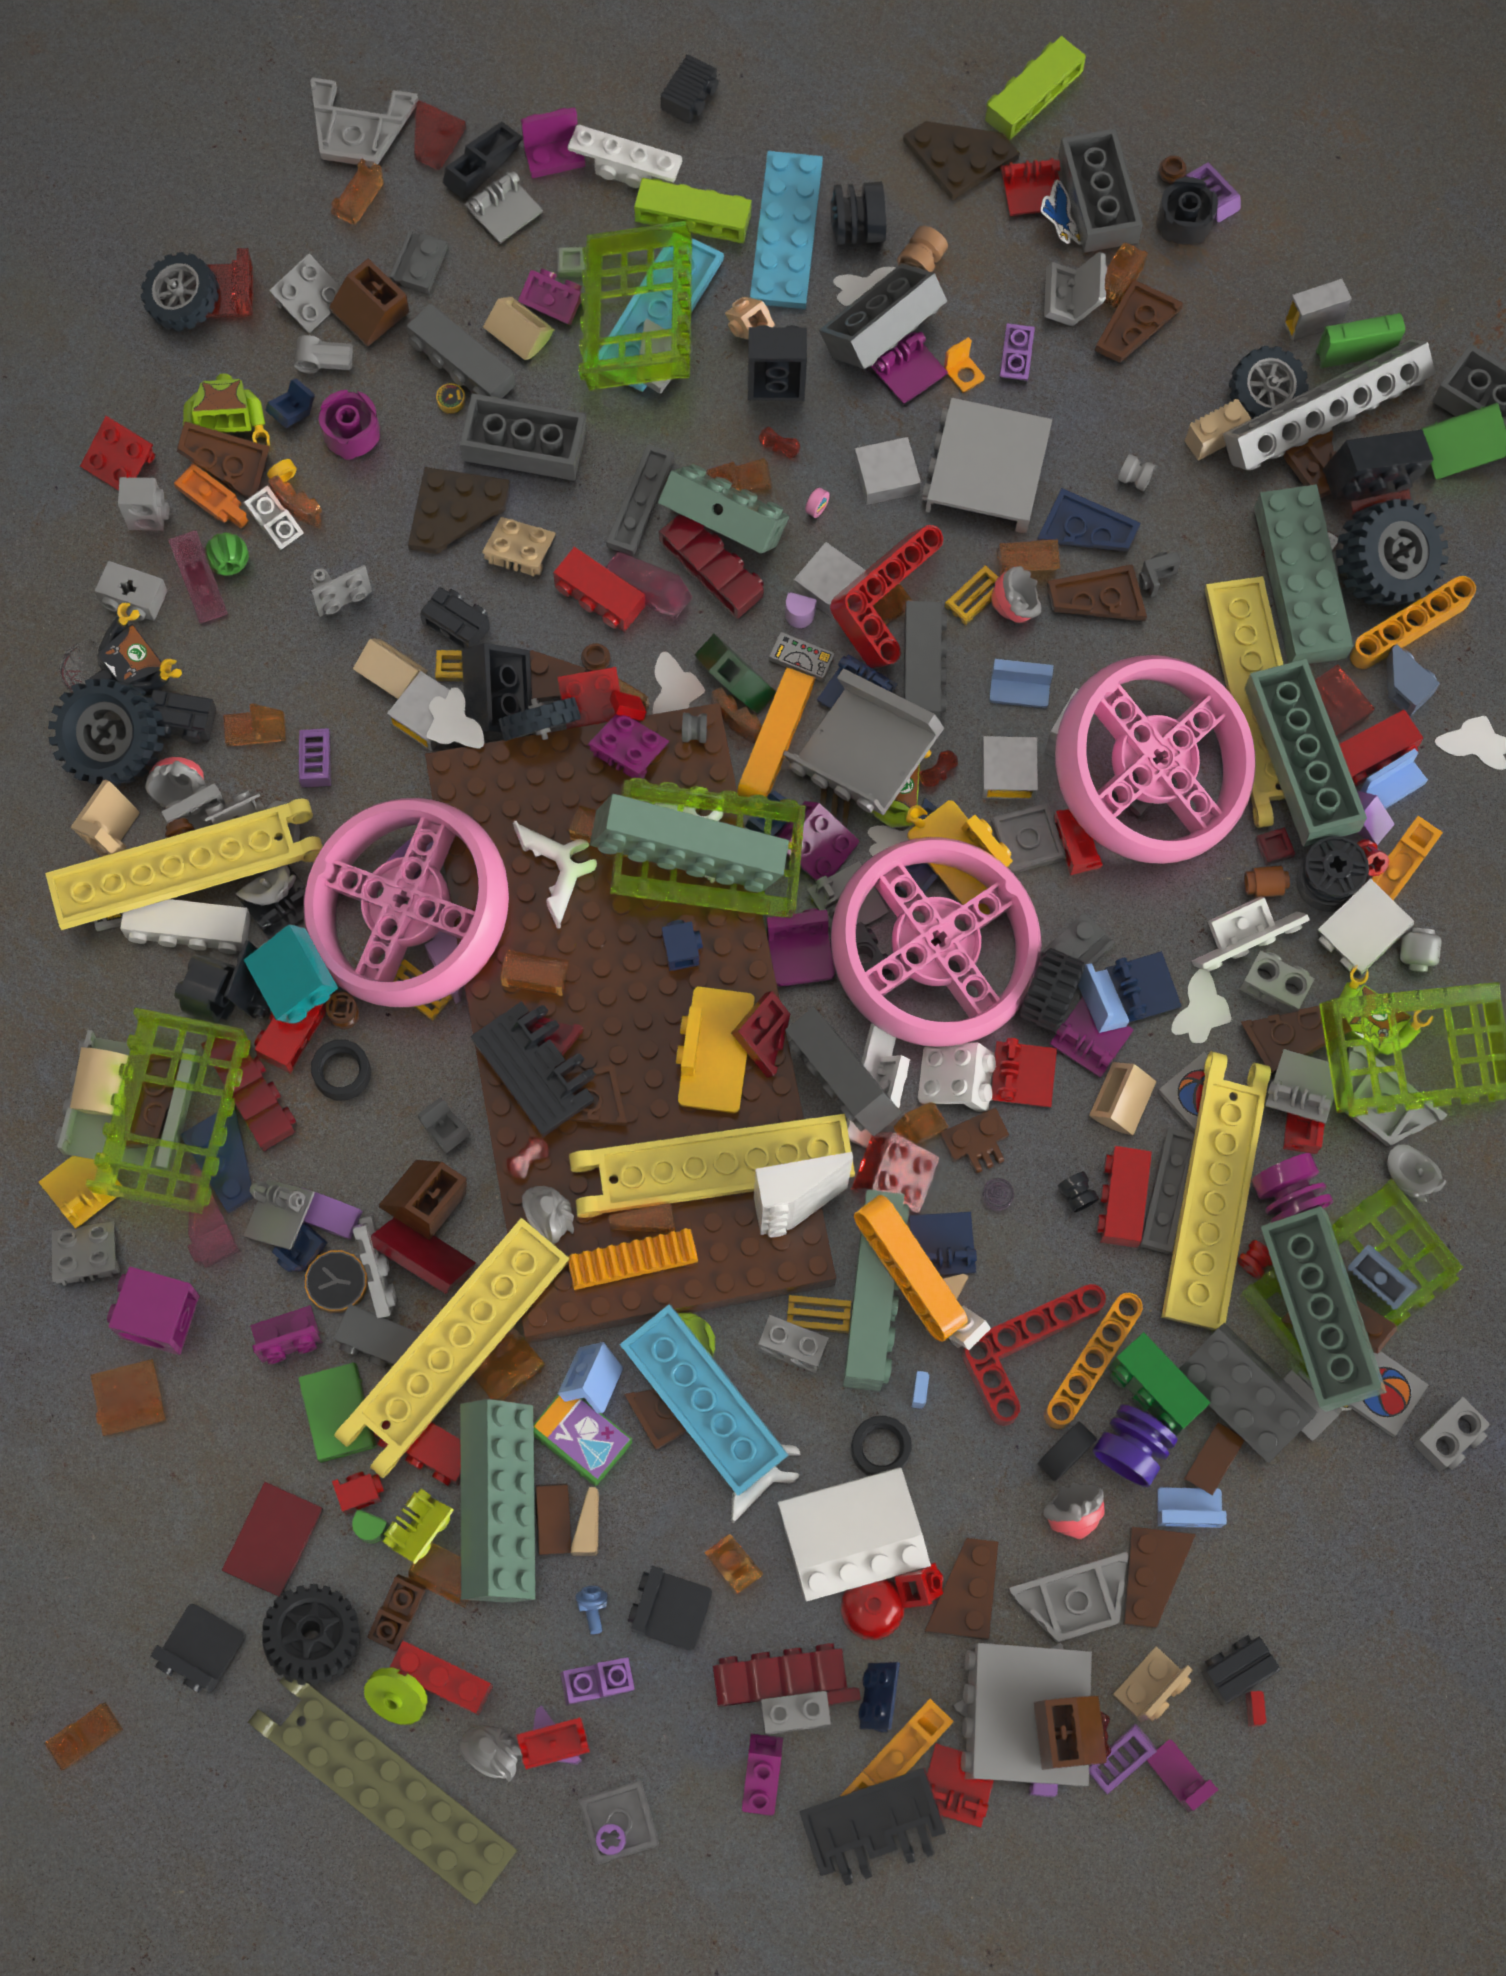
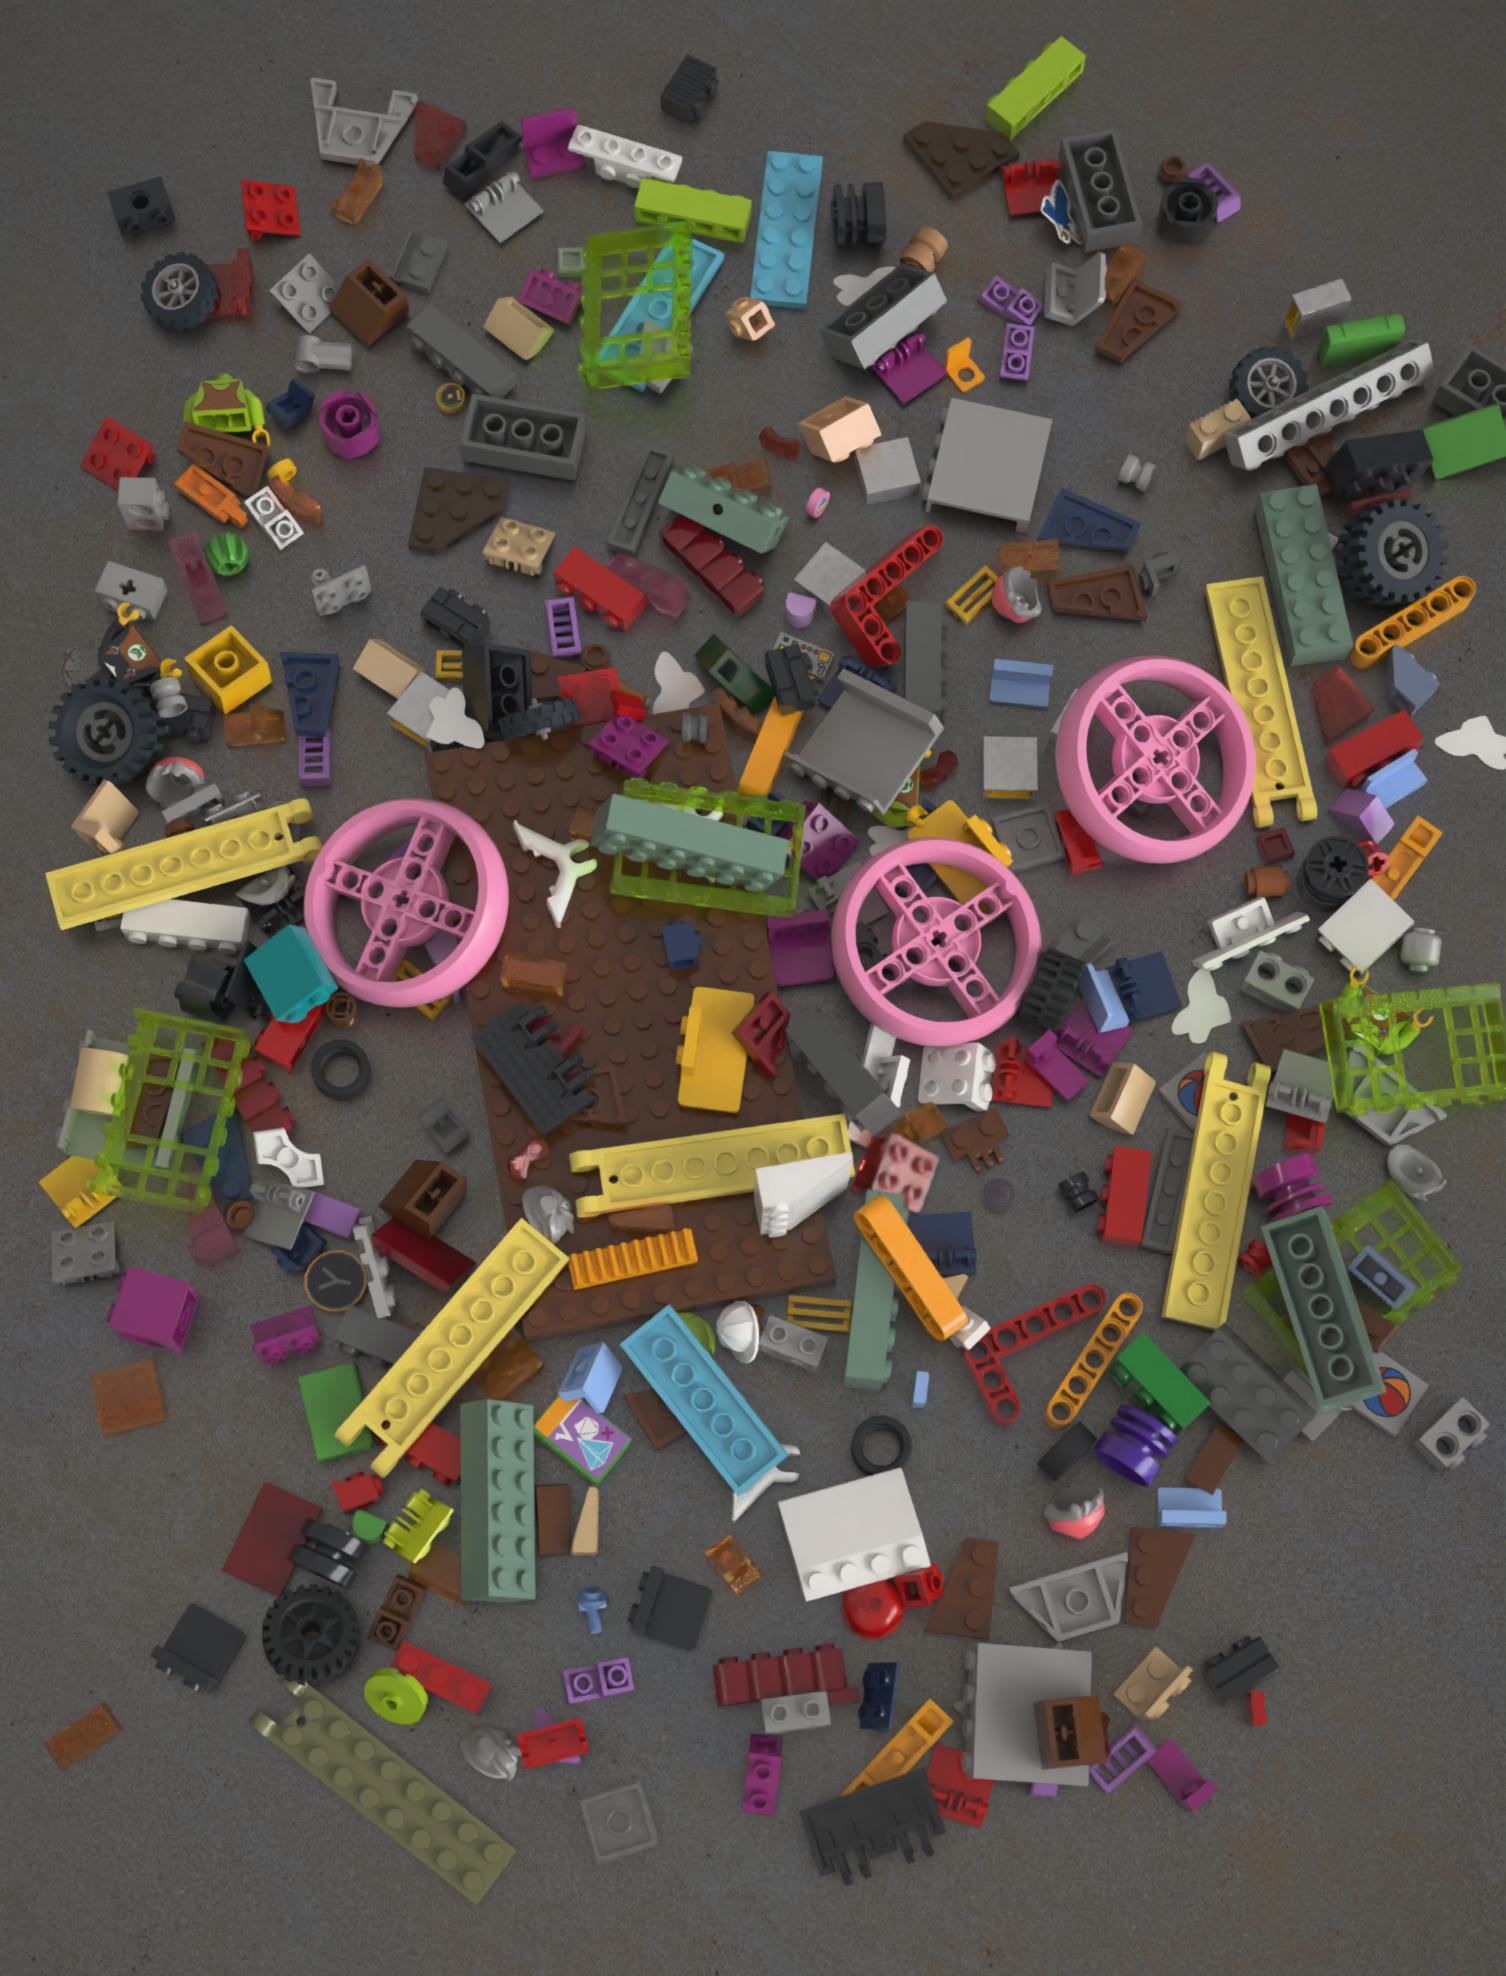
(145, 194): none -> black brick
(168, 696): none -> light grey wheel
(228, 669): none -> yellow brick
(238, 1213): none -> reddish brown plate
(269, 209): none -> red hinge
(300, 1166): none -> white tile
(310, 689): none -> dark blue wing
(330, 1550): none -> black wheel
(558, 606): none -> medium lavender slope
(609, 1829): medium lavender bush -> none
(740, 1329): none -> white piece
(777, 363): black brick -> none
(790, 679): none -> black brick
(840, 429): none -> light nougat brick
(1014, 305): none -> medium lavender slope
(1055, 1066): none -> magenta bracket
(1305, 752): sand green brick -> none

